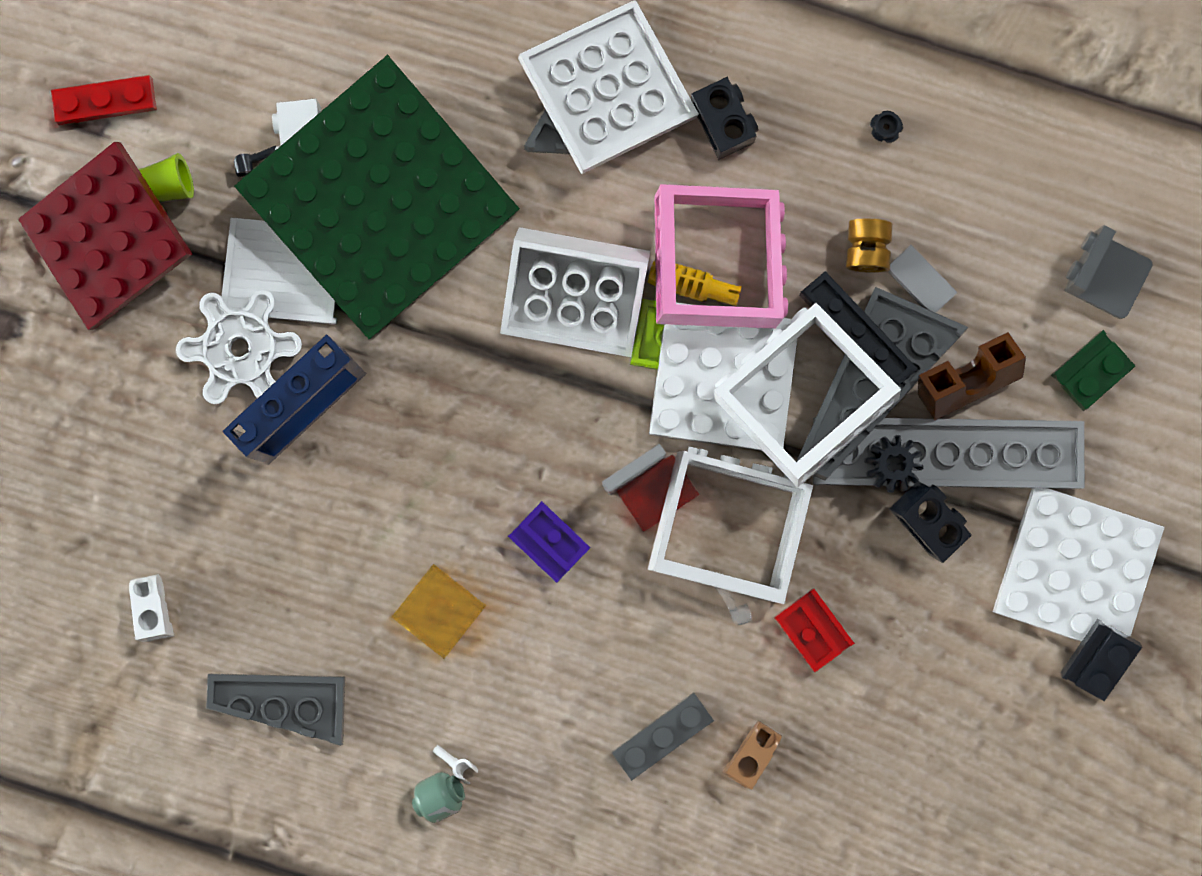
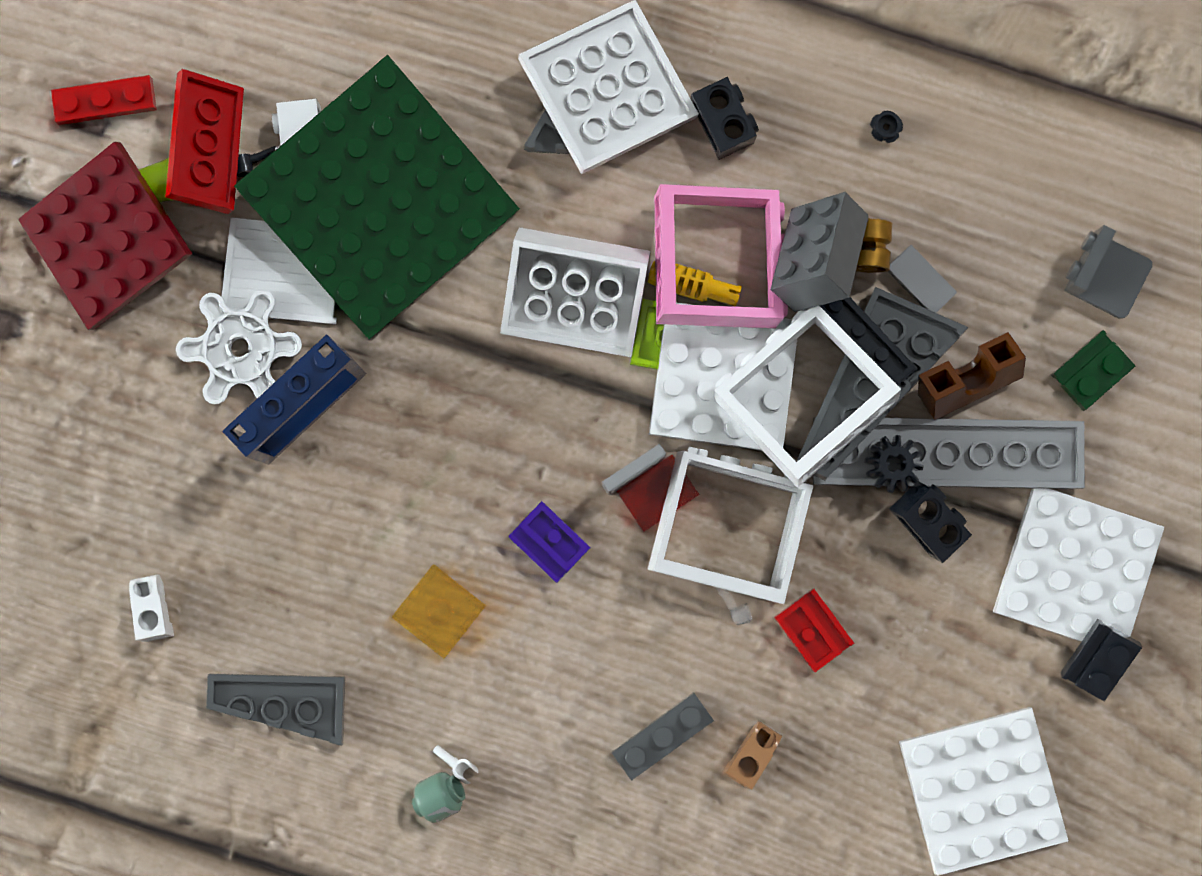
(204, 142): none -> red plate
(820, 252): none -> dark grey brick
(983, 791): none -> white plate

